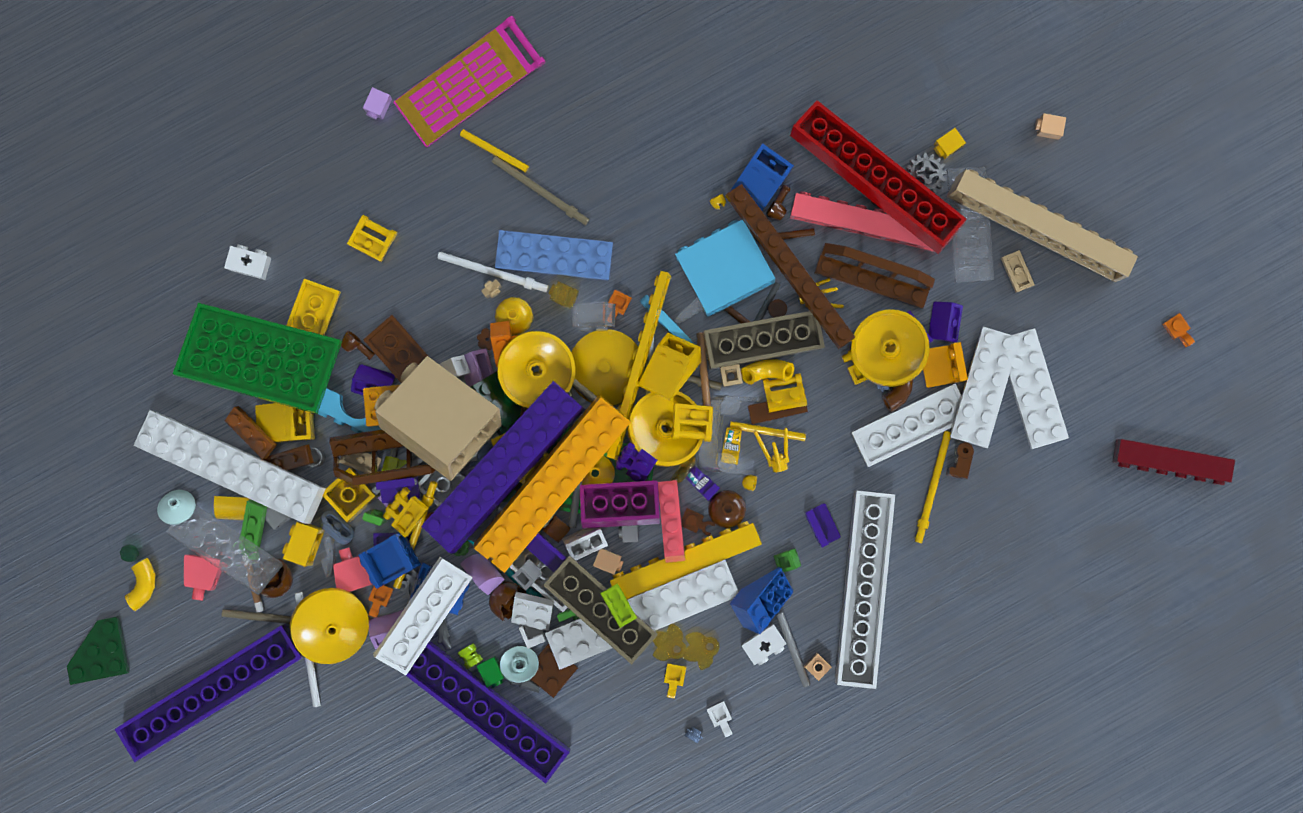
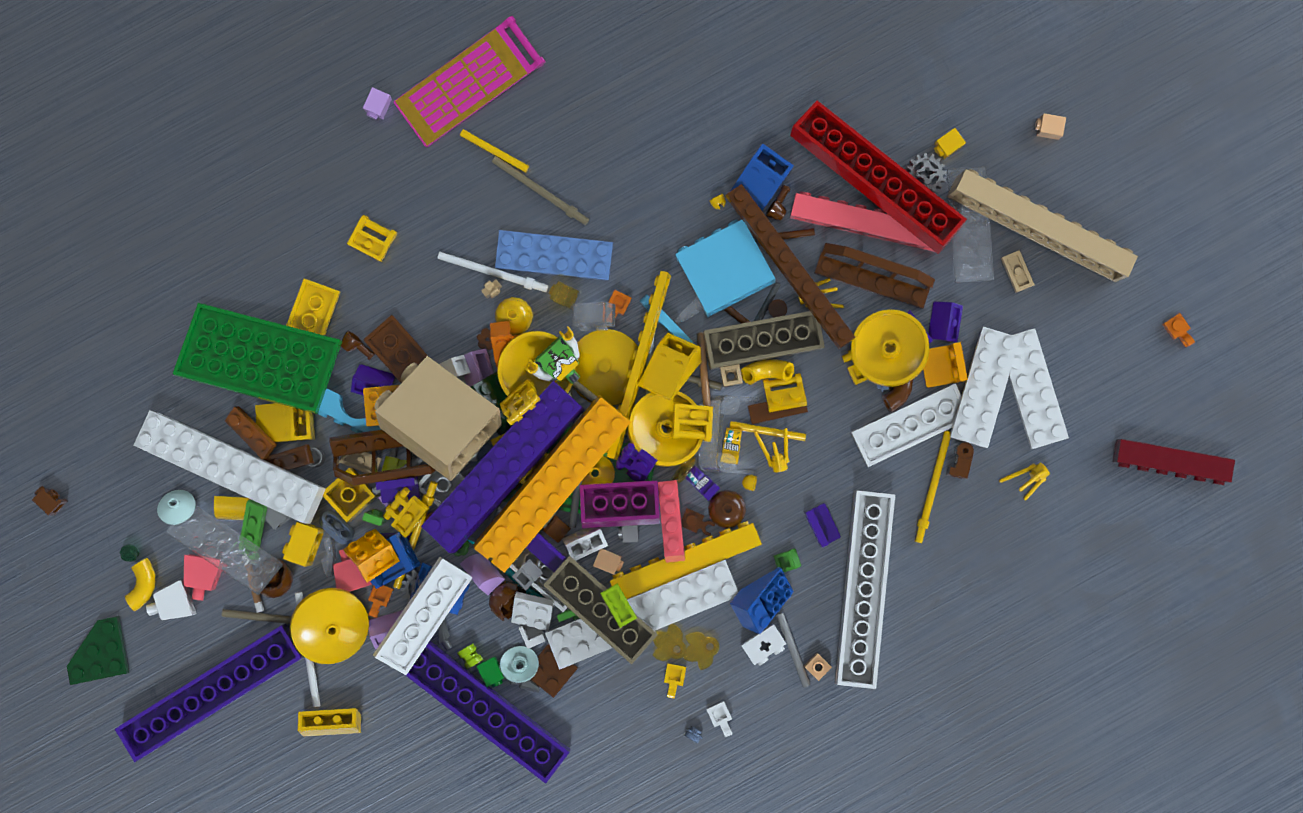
(48, 500): none -> reddish brown brick
(172, 602): none -> white torso
(257, 268): white brick -> none
(329, 722): none -> yellow brick
(371, 554): none -> light orange bracket
(520, 402): none -> yellow plate
(557, 360): none -> torso
(1037, 474): none -> yellow plant

